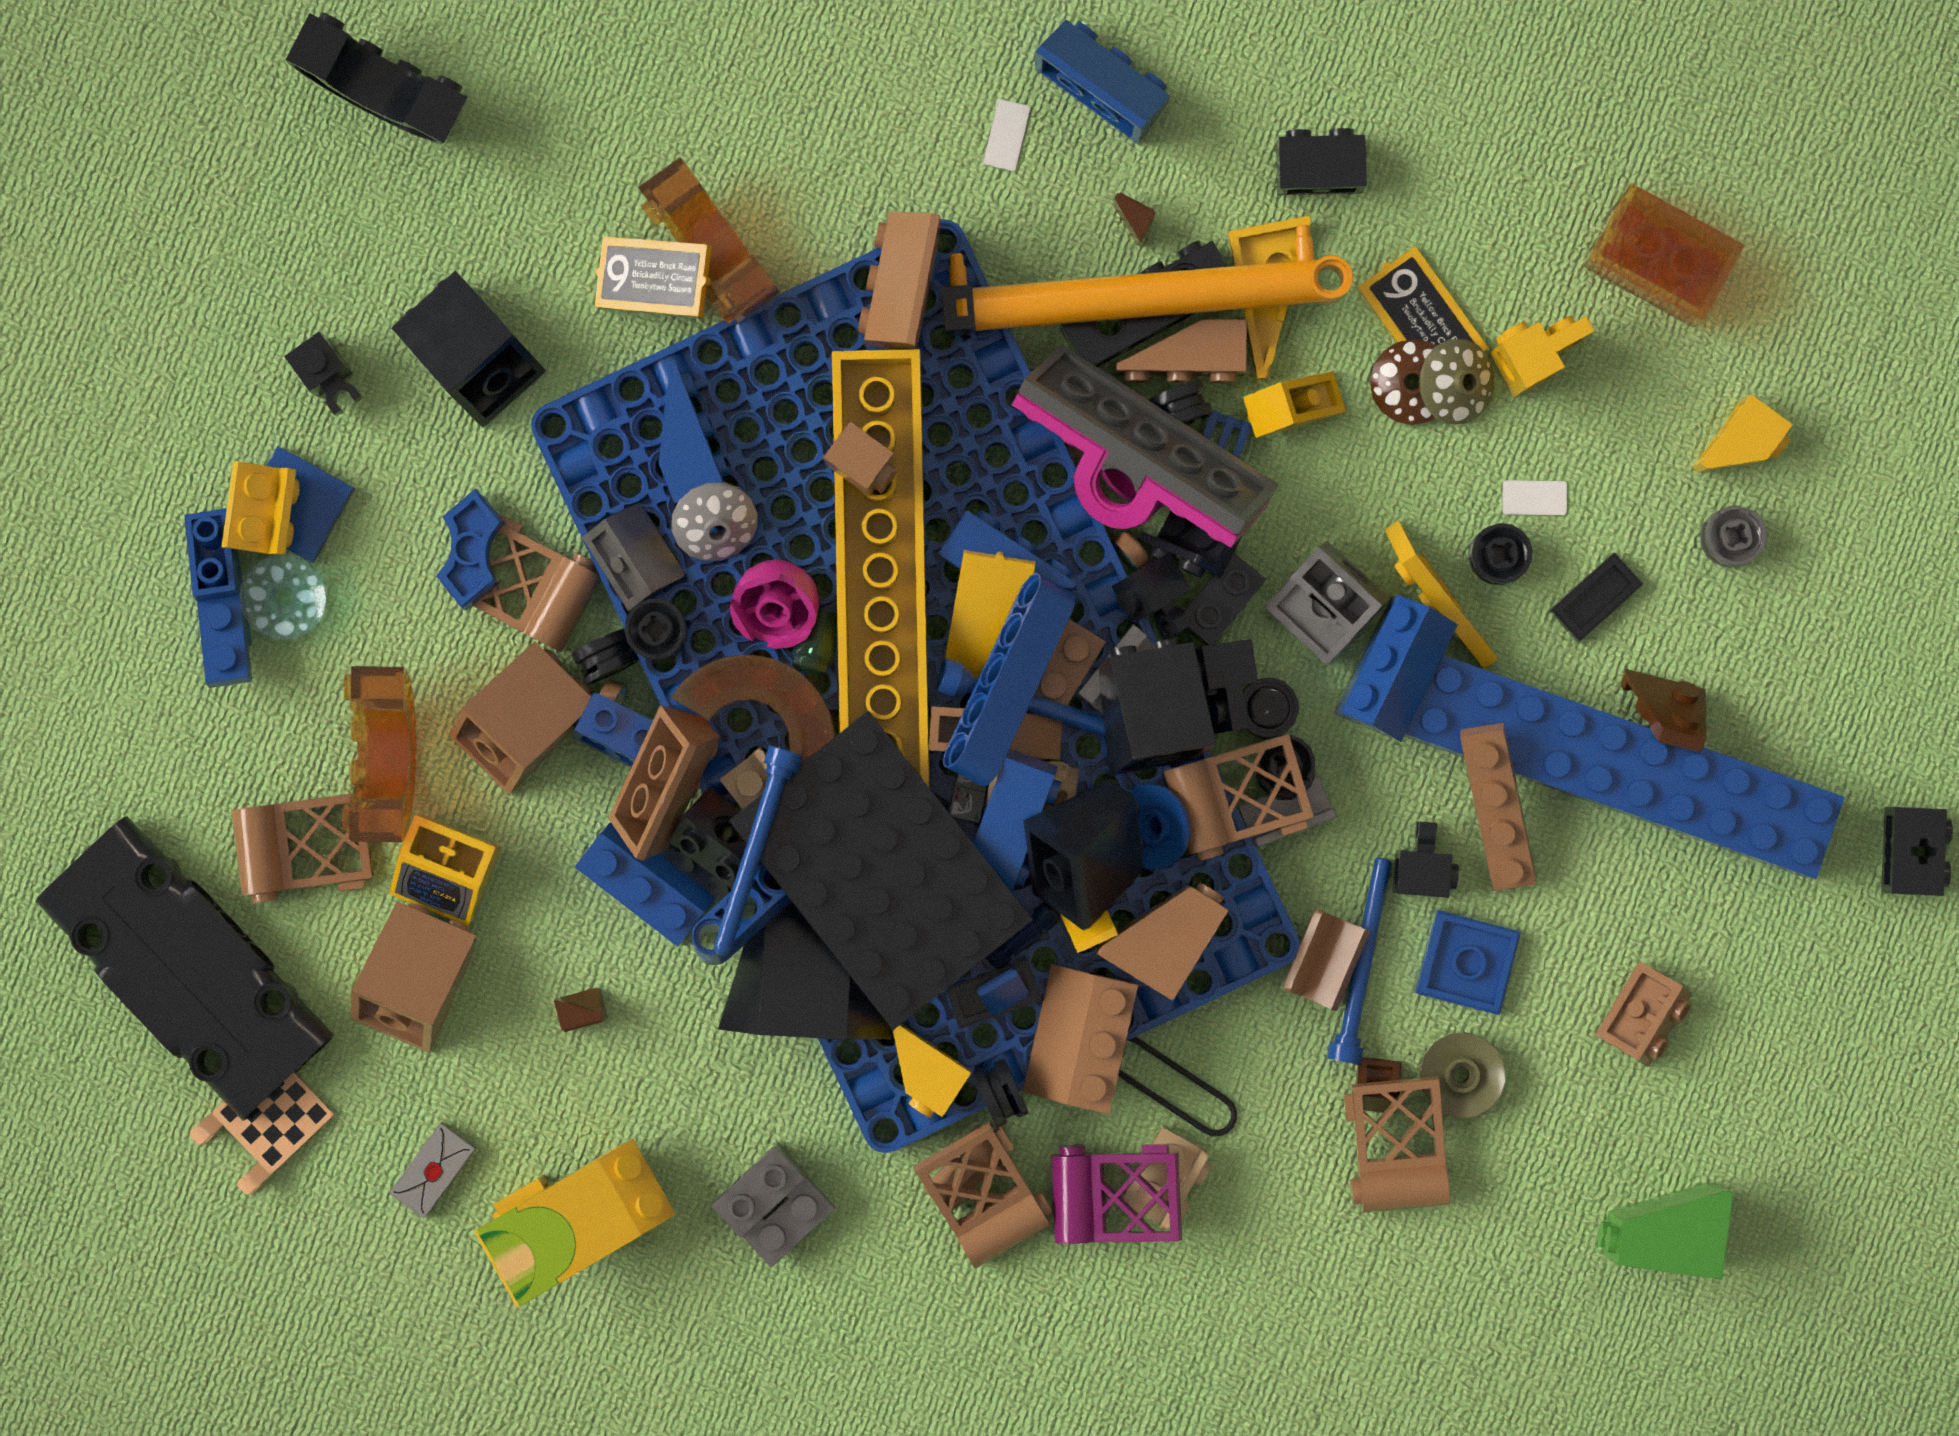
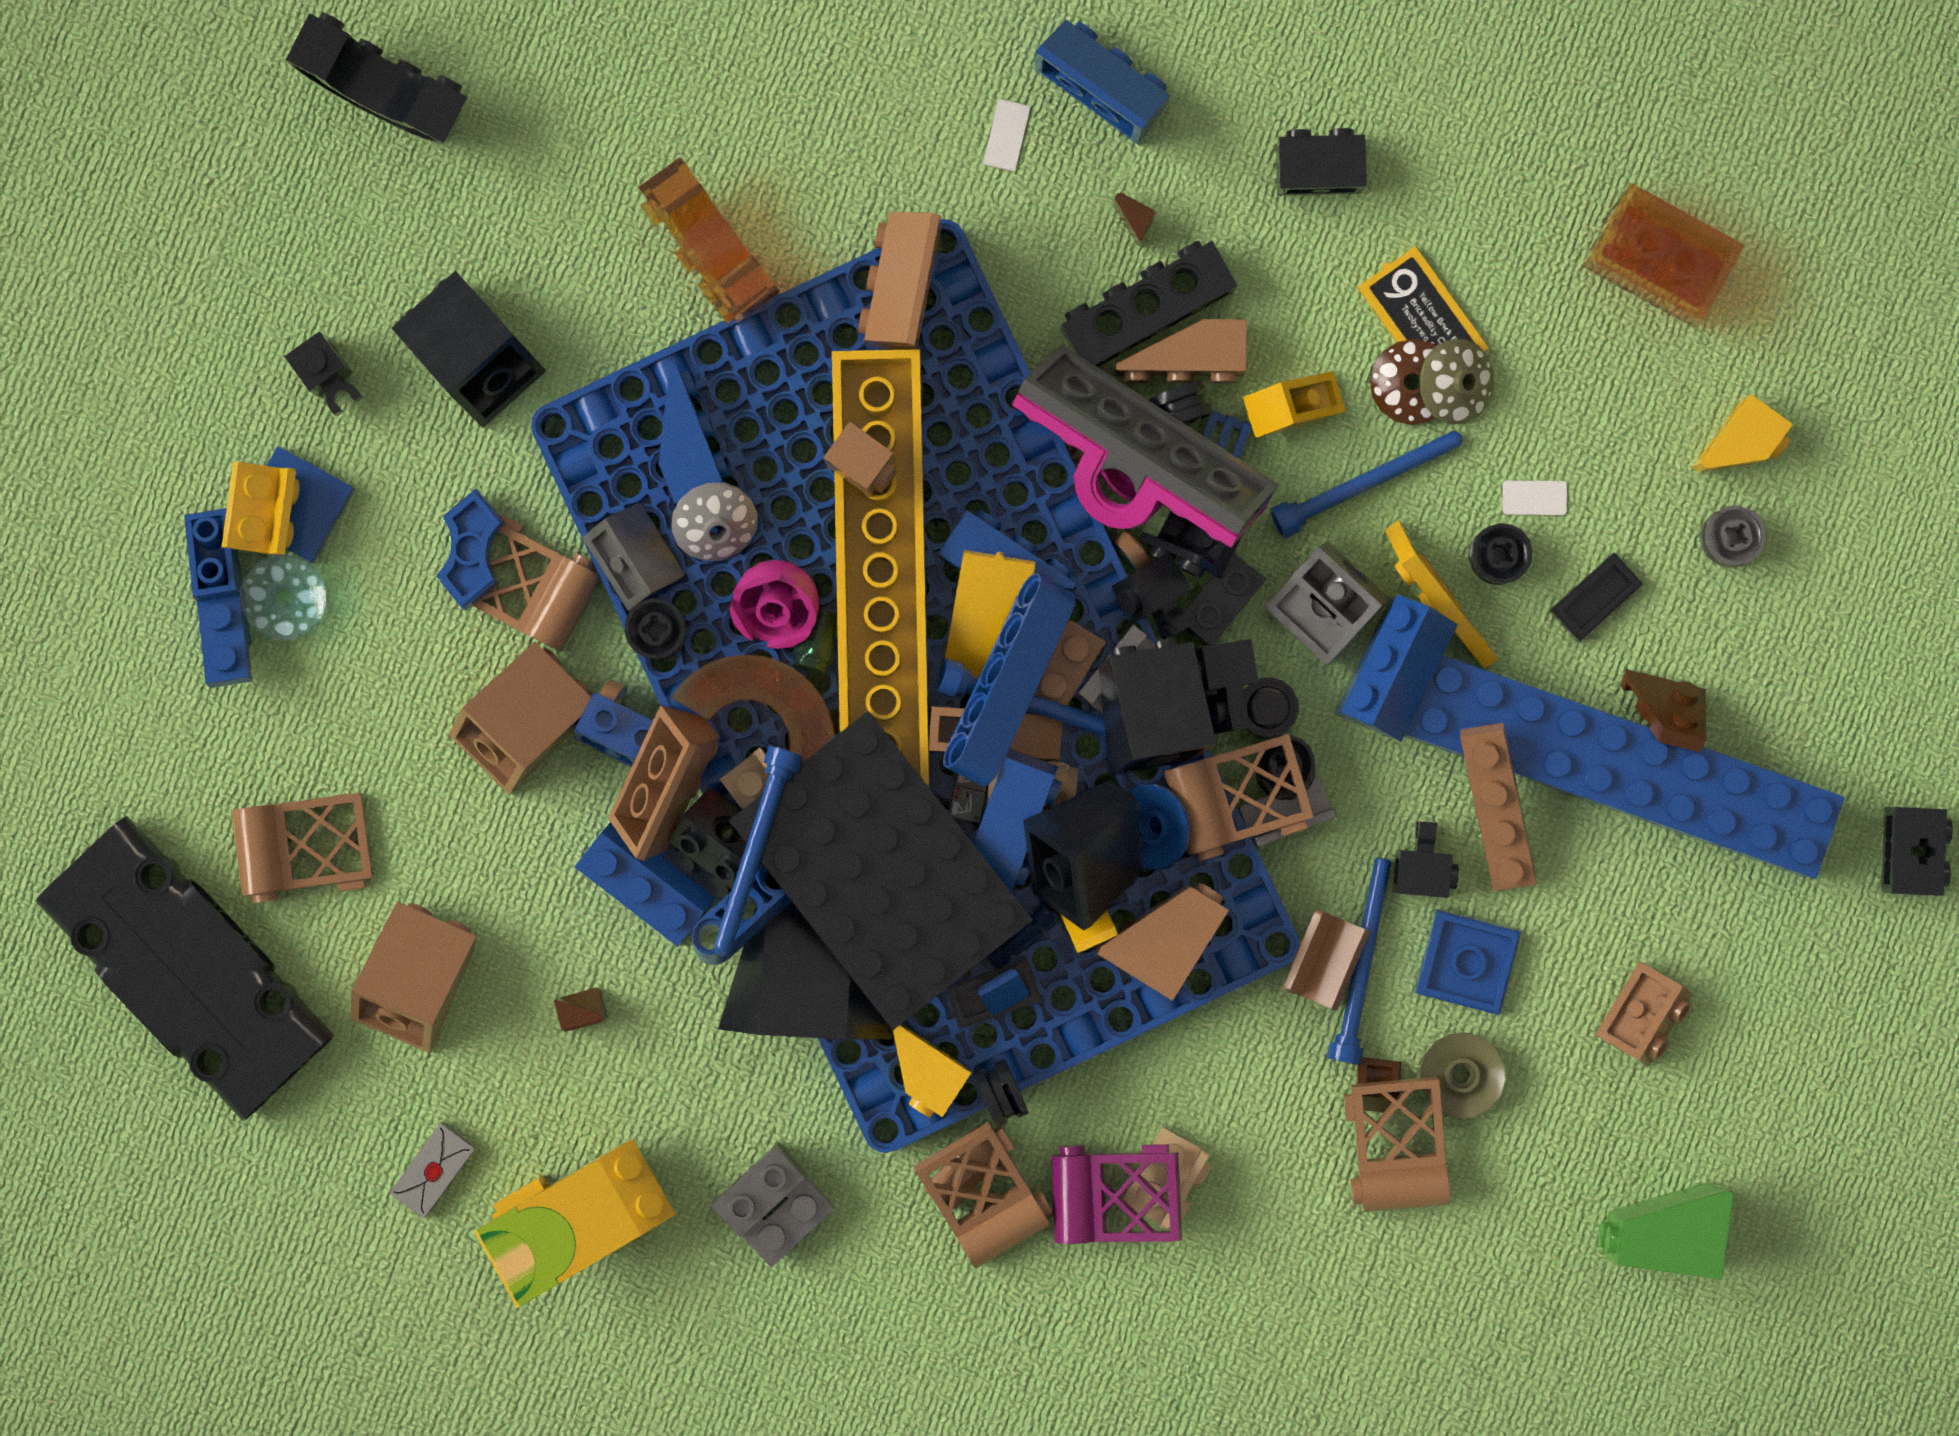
(272, 1130): light nougat flag -> none
(386, 753): clear orange brick -> none
(443, 869): yellow slope -> none
(605, 656): black wheel -> none
(653, 276): piece -> none
(1080, 1038): medium nougat slope -> none
(1141, 294): light orange piece -> none
(1193, 1078): black piece -> none
(1265, 245): yellow wing -> none
(1292, 516): none -> blue piece
(1531, 354): yellow brick -> none

